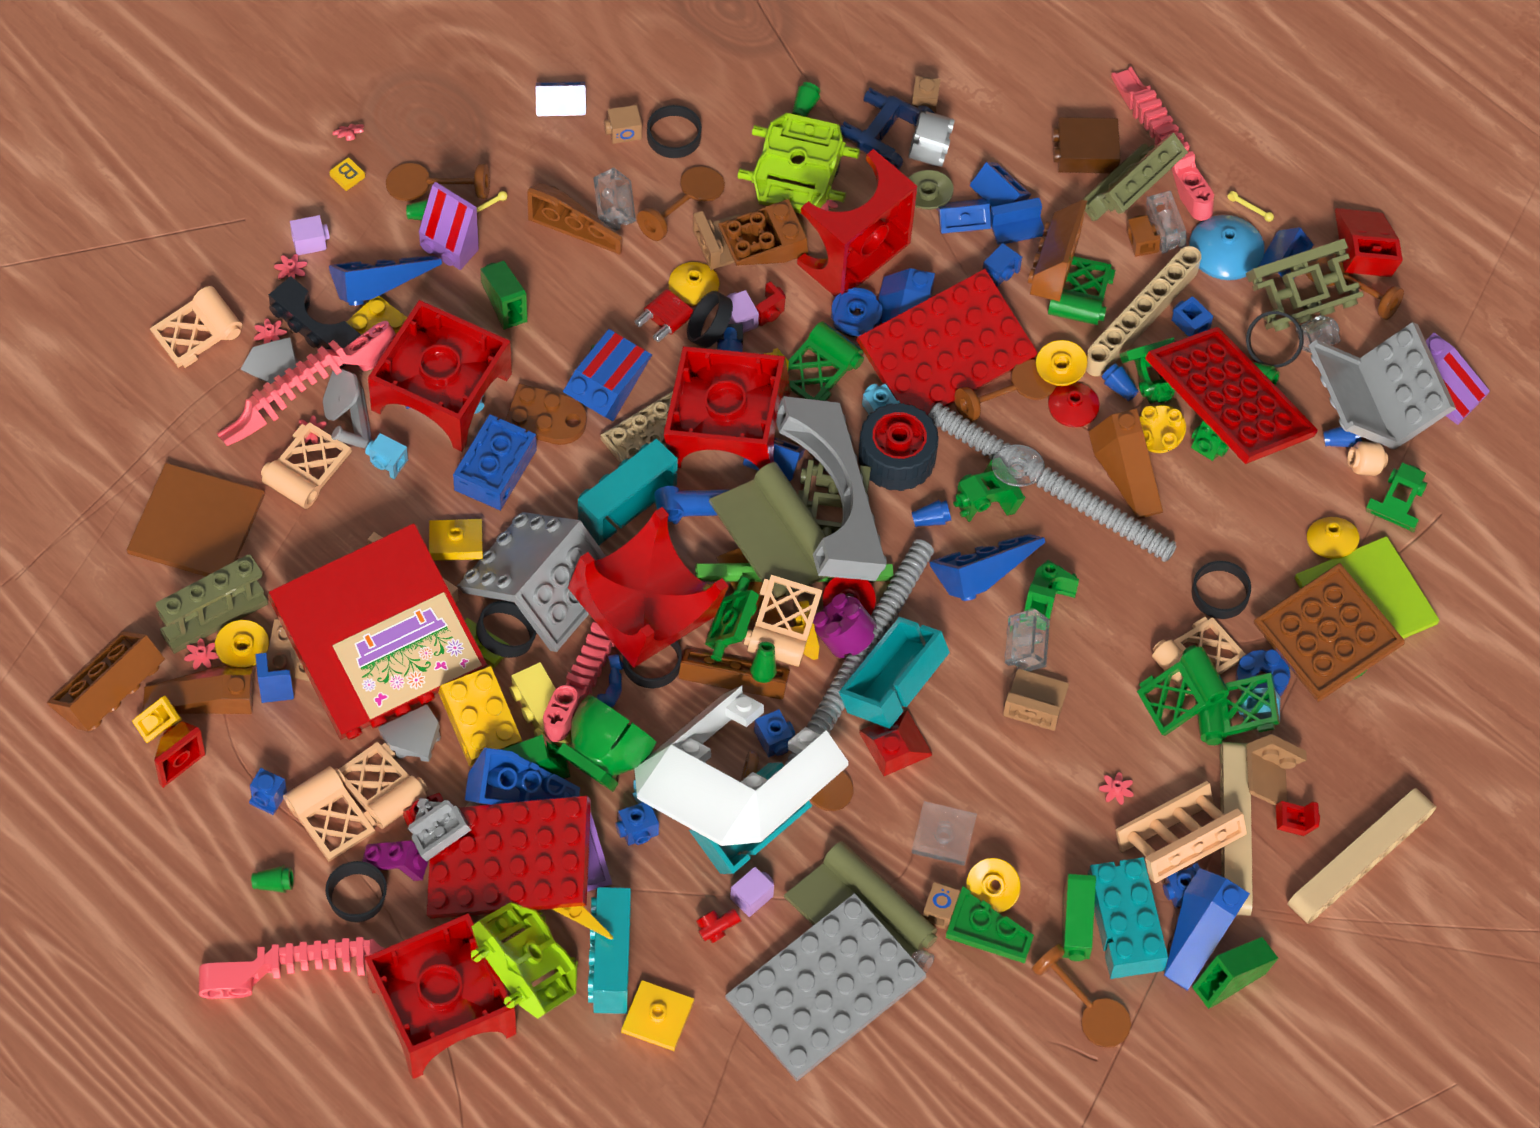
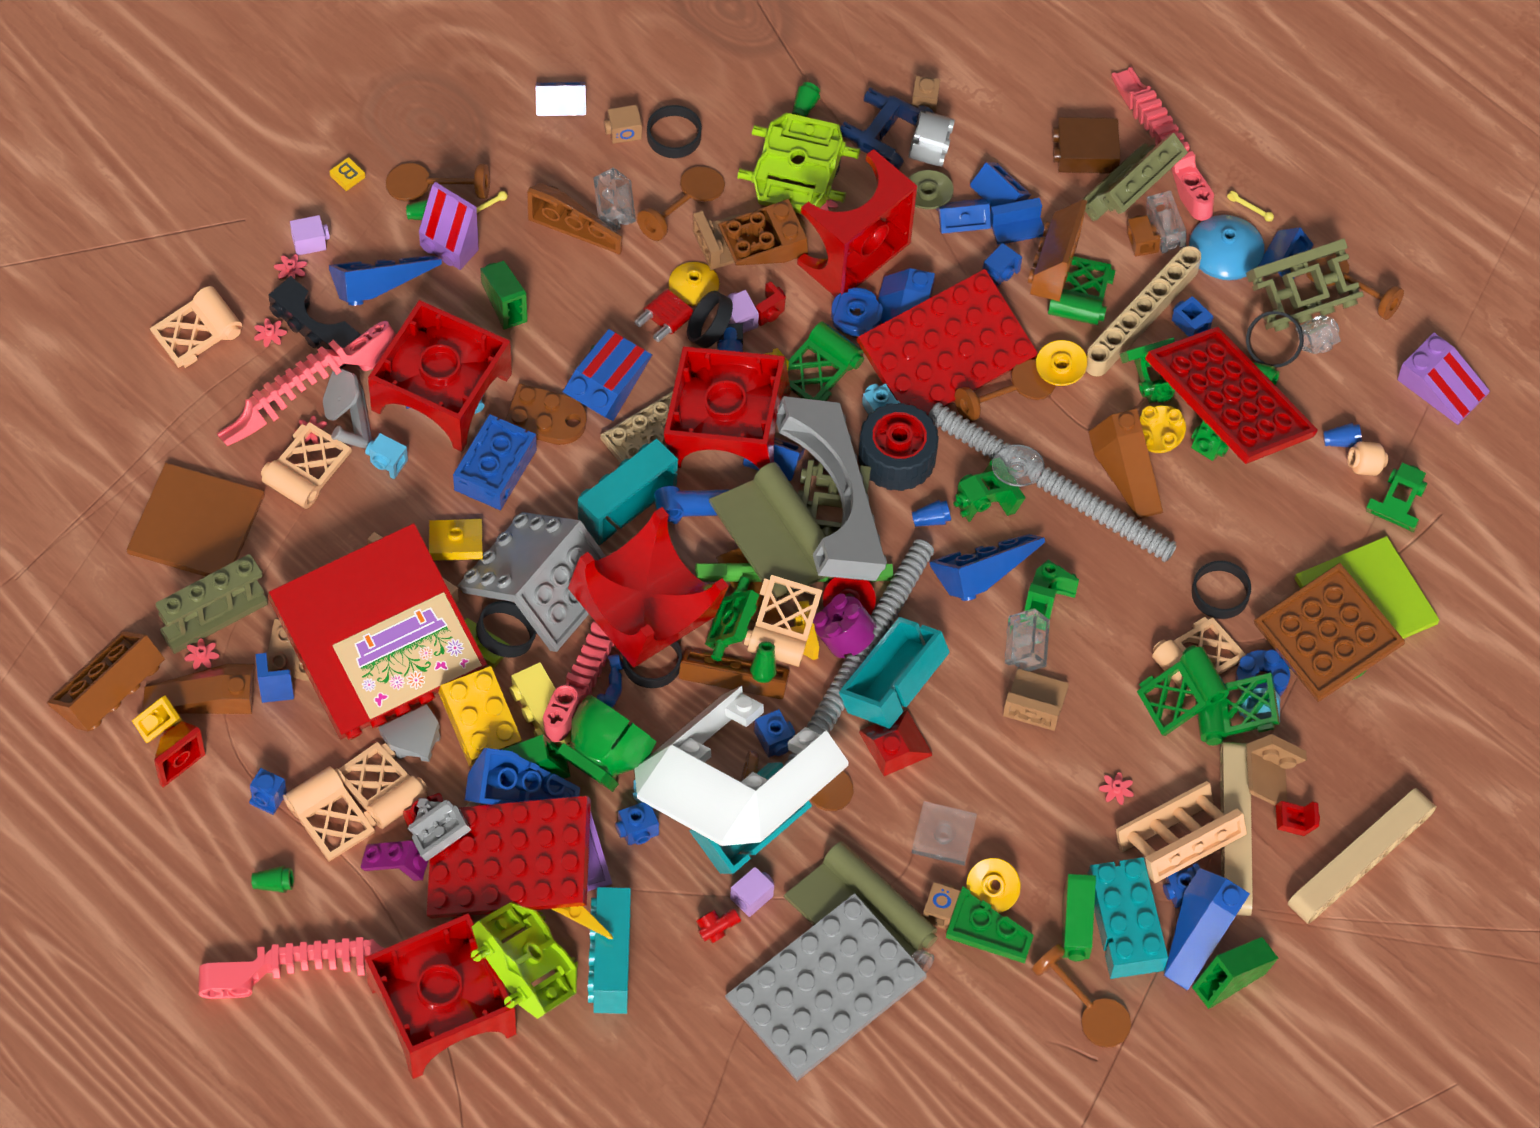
(241, 634): yellow dish -> none
(270, 360): light grey slope -> none
(349, 132): coral plant -> none
(353, 868): black tyre -> none
(374, 312): yellow plate -> none
(657, 1015): yellow plate -> none
(1070, 412): red dish -> none
(1120, 382): blue cone -> none
(1333, 537): yellow dish -> none
(1370, 242): red slope -> none
(1387, 391): light grey bracket -> none

